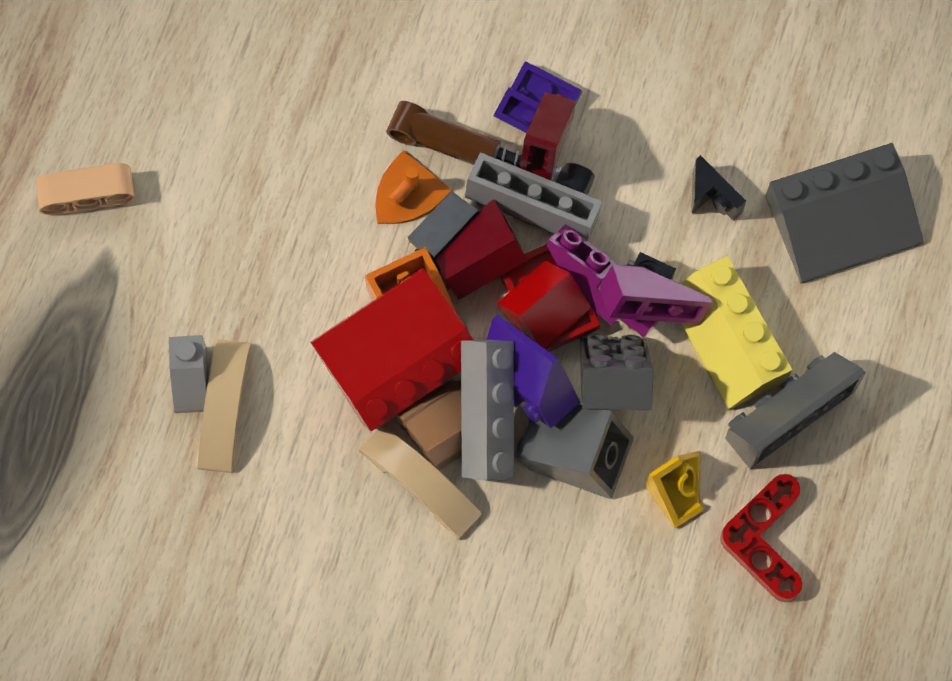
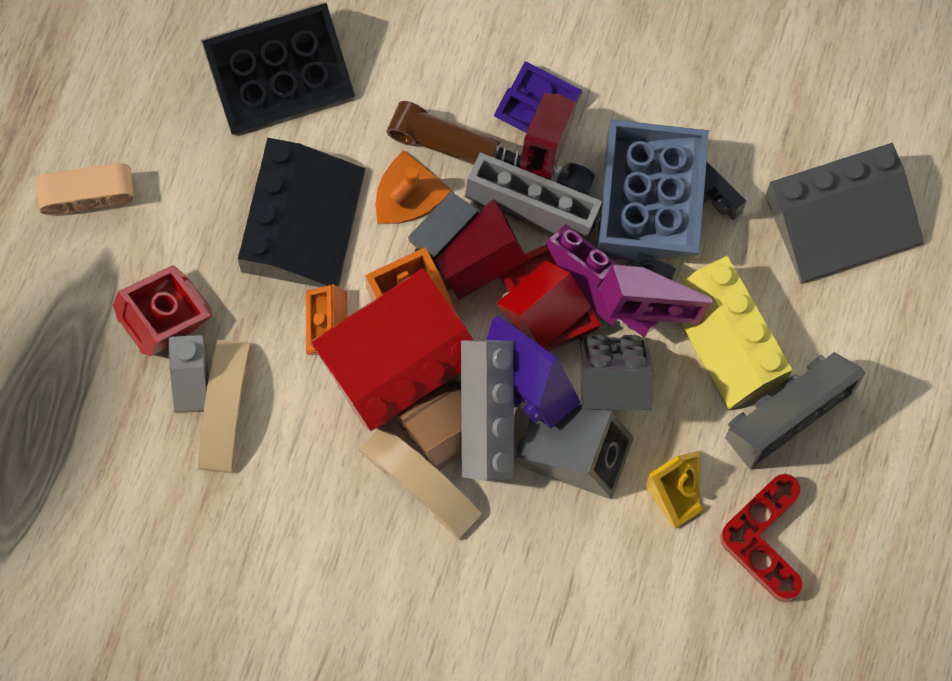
(160, 309): none -> red slope
(278, 67): none -> black slope
(300, 215): none -> black slope
(324, 309): none -> orange slope
(652, 190): none -> sand blue slope

